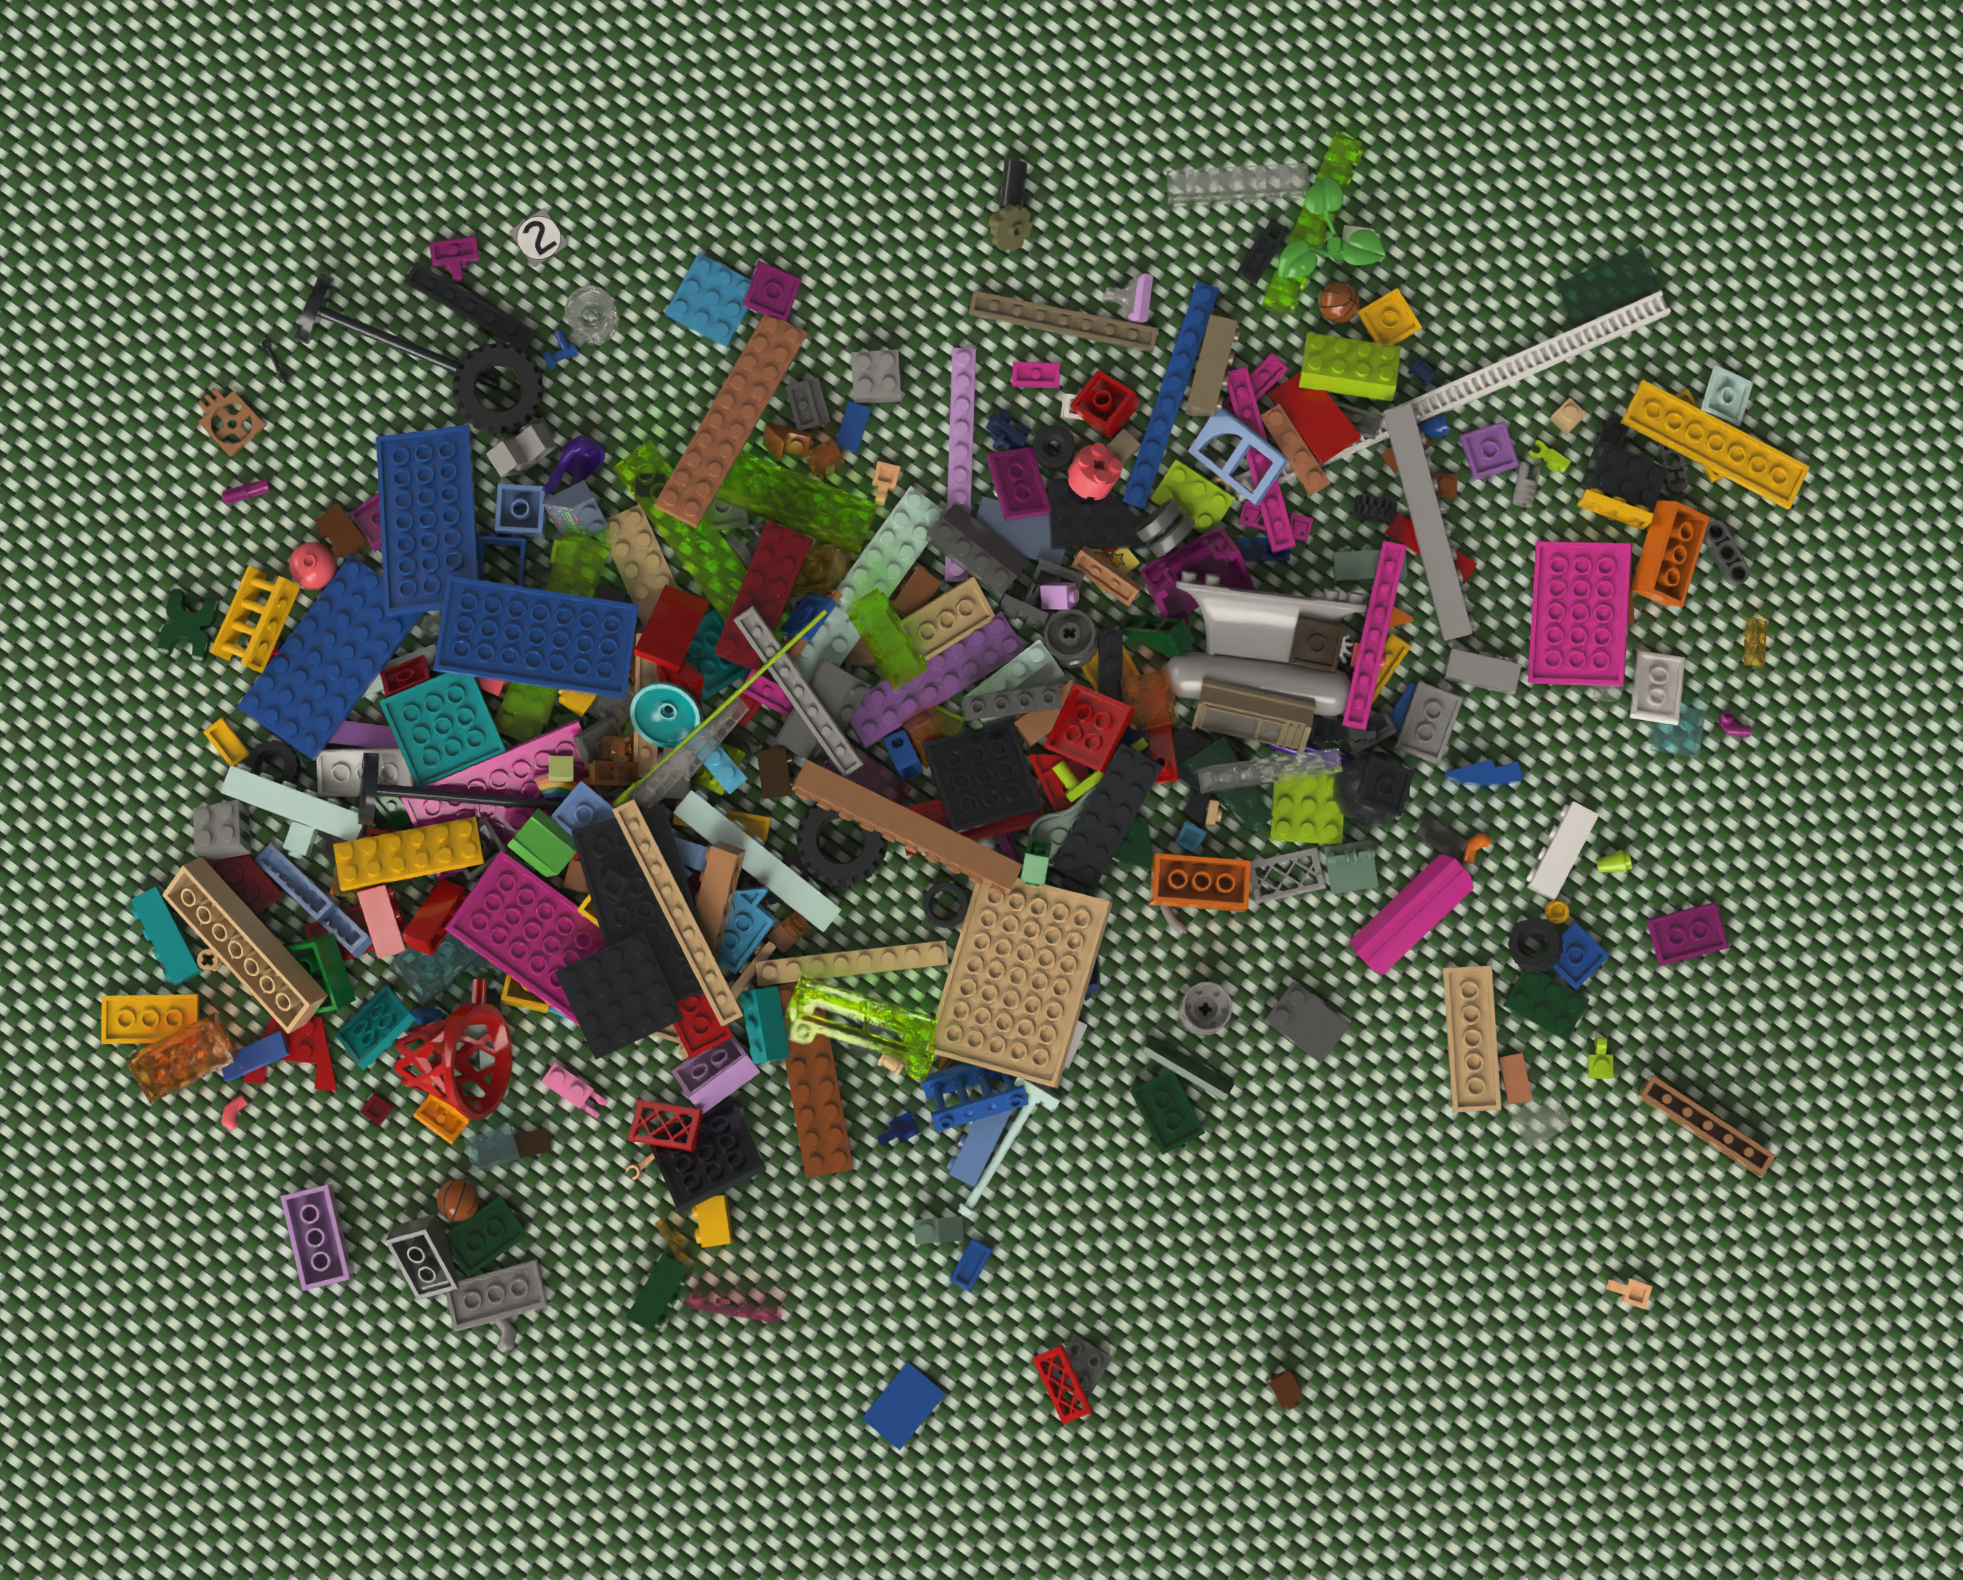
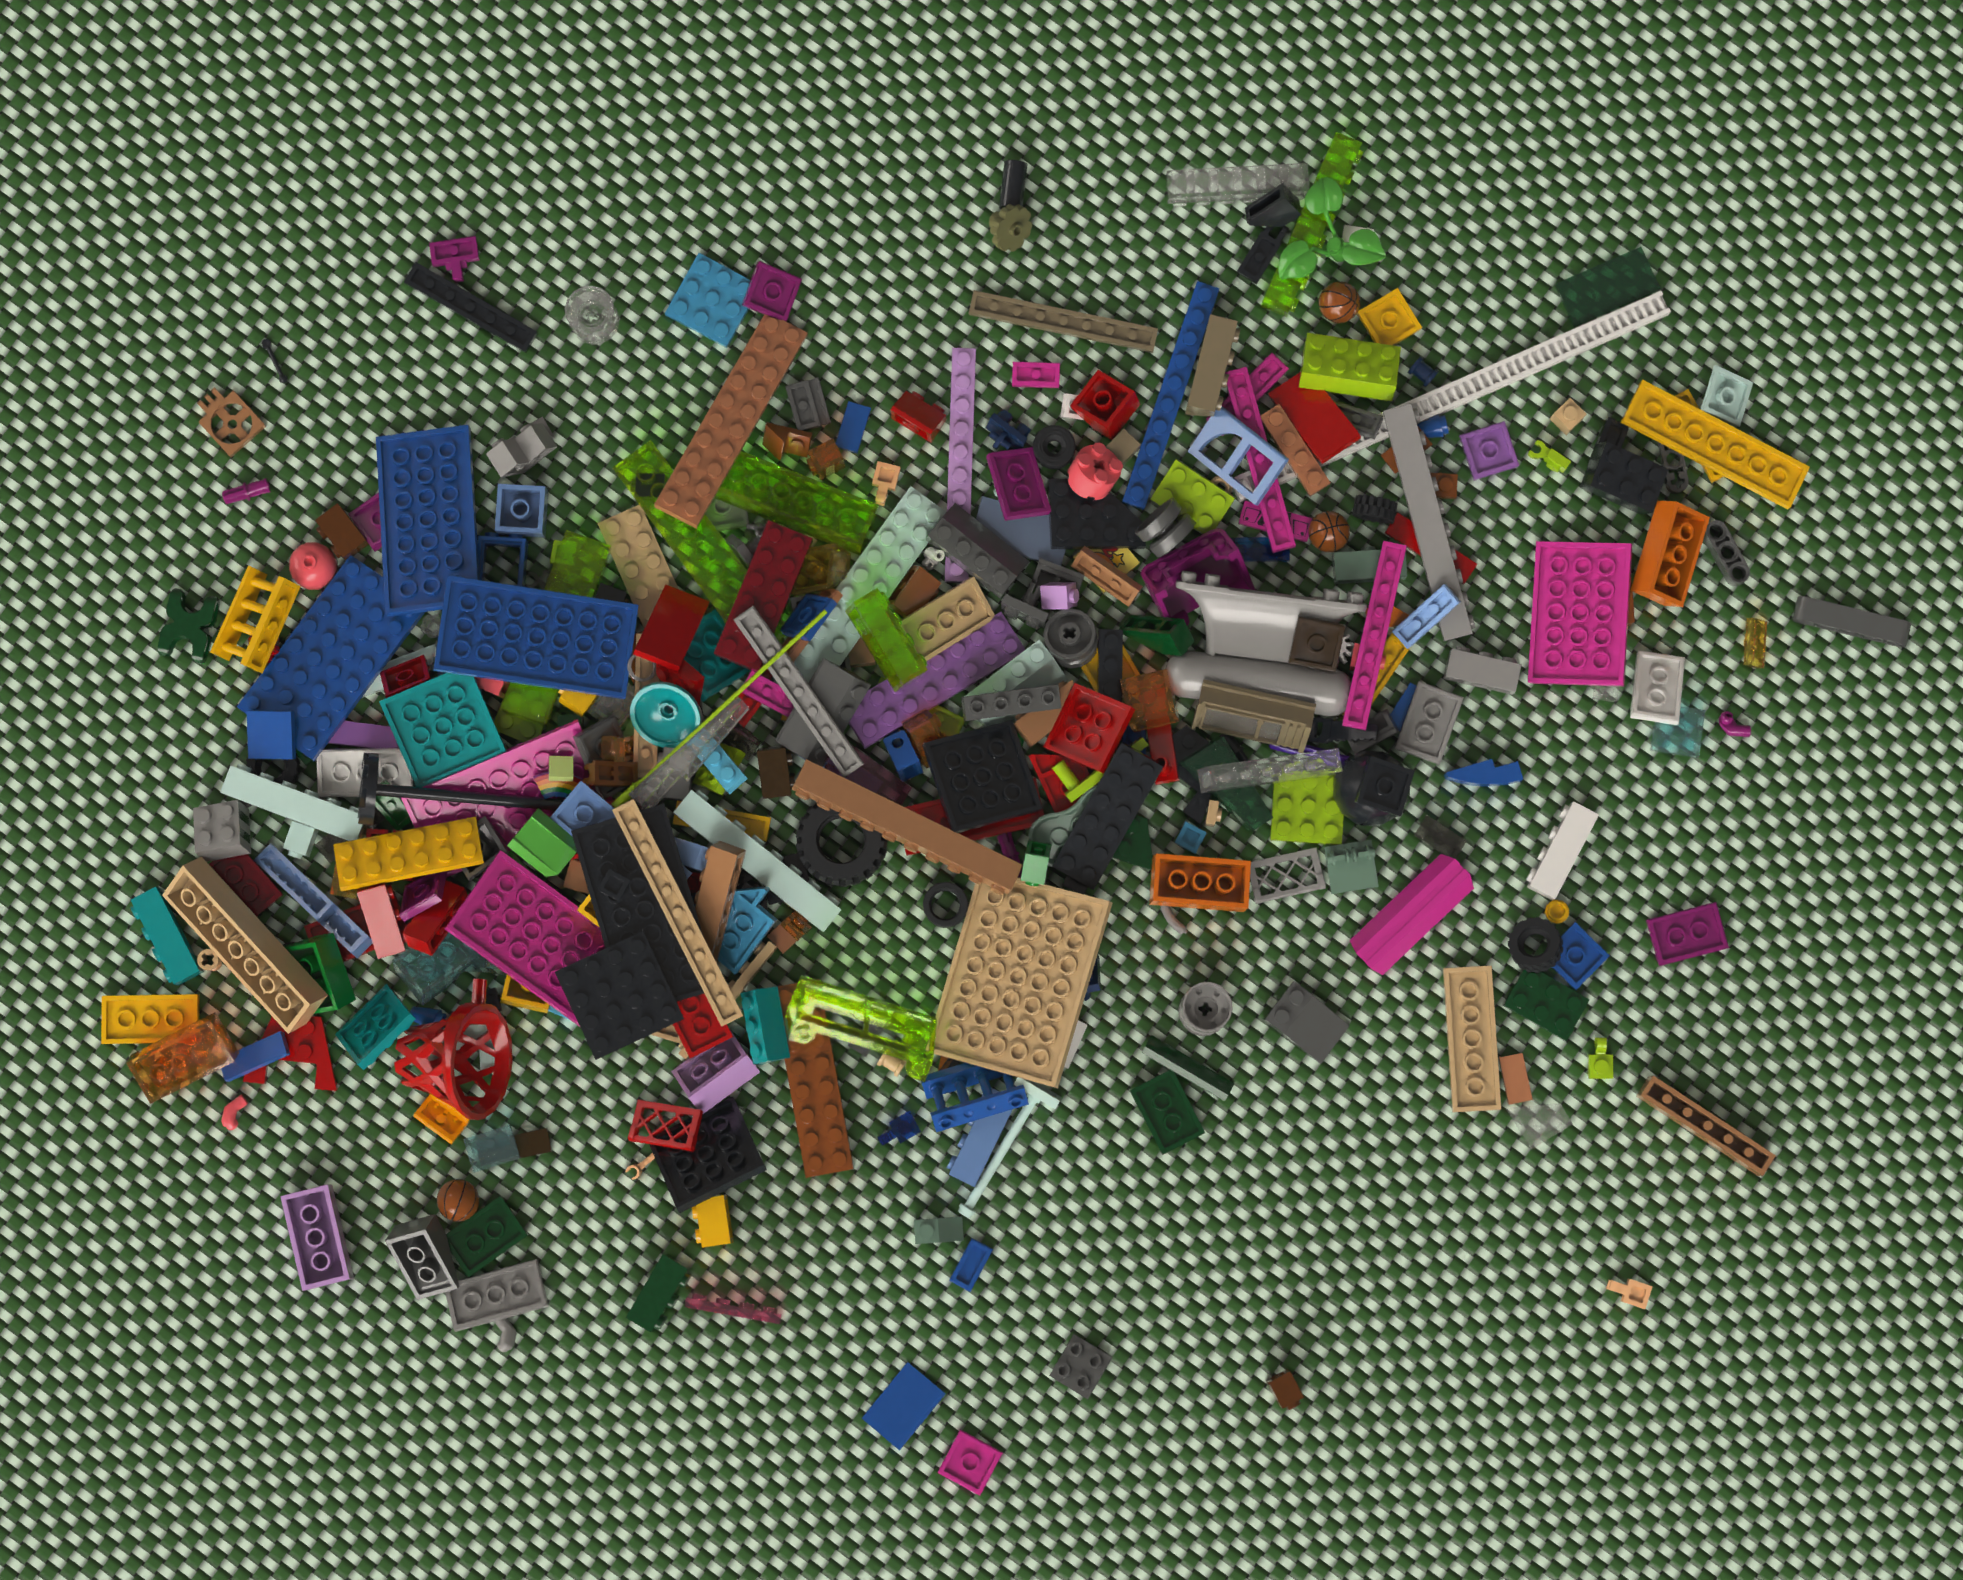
(227, 742): yellow tile -> none
(271, 734): none -> blue tile
(316, 309): black piece -> none
(377, 1109): dark red tile -> none
(422, 894): none -> magenta tile
(504, 356): black tyre -> none
(538, 237): sticker -> none
(566, 351): blue piece -> none
(572, 1088): bright pink hinge -> none
(576, 511): sand blue slope -> none
(579, 455): dark purple hair -> none
(637, 678): none -> light grey piece
(673, 1239): clear yellow plate -> none
(852, 962): tan plate -> none
(876, 376): light grey brick -> none
(918, 415): none -> red slope
(932, 557): none -> white arm
(970, 1462): none -> dark pink tile
(1048, 1379): red window -> none
(1133, 297): piece -> none
(1274, 208): none -> black slope
(1329, 531): none -> dark orange piece
(1426, 616): none -> light blue tile
(1473, 844): orange arm -> none
(1526, 489): light grey hinge -> none
(1615, 508): yellow plate -> none
(1615, 862): lime cone -> none
(1851, 621): none -> dark grey beam

